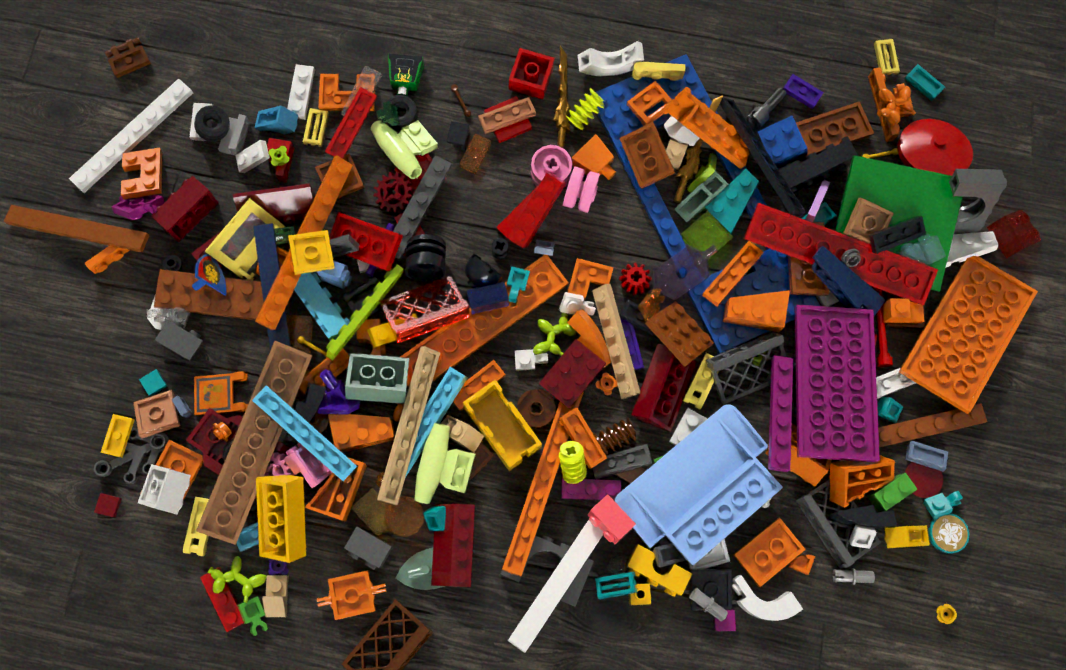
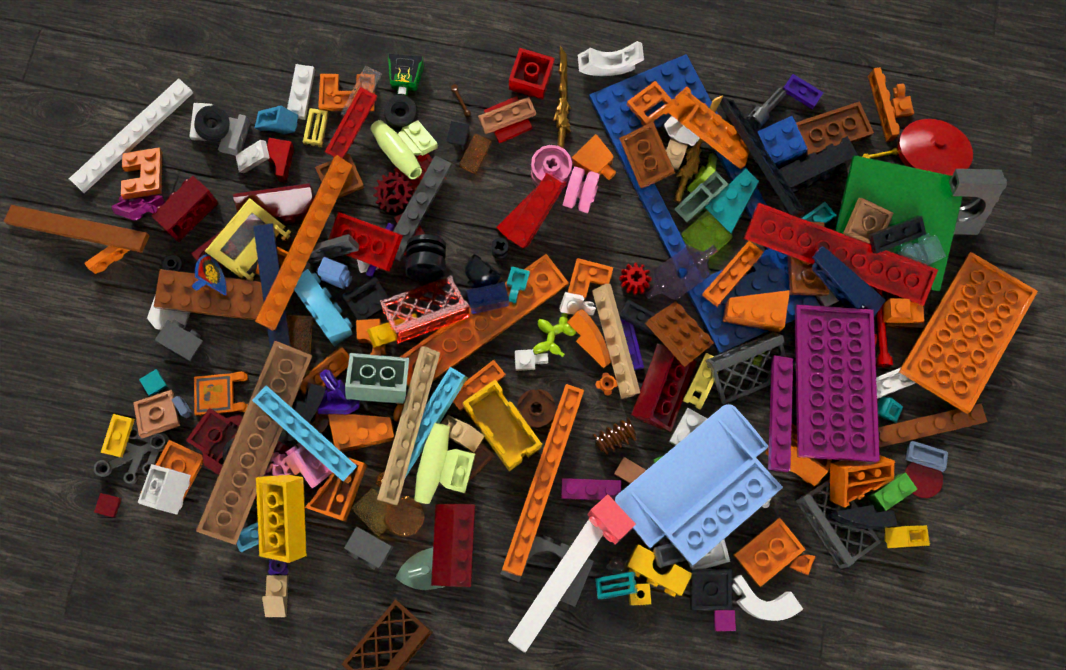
(128, 61): reddish brown plate -> none
(161, 315): clear plate -> none
(197, 511): light yellow plate -> none
(221, 431): orange plate -> none
(224, 603): red plate -> none
(234, 574): lime piece -> none
(251, 612): bright green plate -> none
(282, 235): clear green tile -> none
(283, 159): lime plate -> none
(301, 339): yellow hinge -> none
(311, 252): yellow tile -> none
(351, 595): orange plate -> none
(359, 317): lime plate -> none
(388, 114): clear green tile -> none
(435, 518): teal slope -> none
(544, 247): sand blue tile -> none
(572, 373): dark red plate -> none
(572, 462): neon yellow piece -> none
(581, 433): orange plate -> none
(586, 109): neon yellow piece -> none
(623, 461): dark grey tile -> none
(649, 305): clear orange plate -> none
(658, 70): light yellow plate -> none
(708, 604): light grey axle -> none
(817, 201): lavender tile -> none
(851, 257): dark grey plate -> none
(853, 576): light grey axle -> none
(862, 536): white plate -> none
(882, 44): light yellow tile -> none
(888, 98): orange piece -> none
(924, 82): teal tile -> none
(941, 506): teal plate -> none
(948, 533): tile -> none
(951, 614): yellow plate -> none
(970, 245): white wing -> none
(1014, 233): clear red bracket -> none

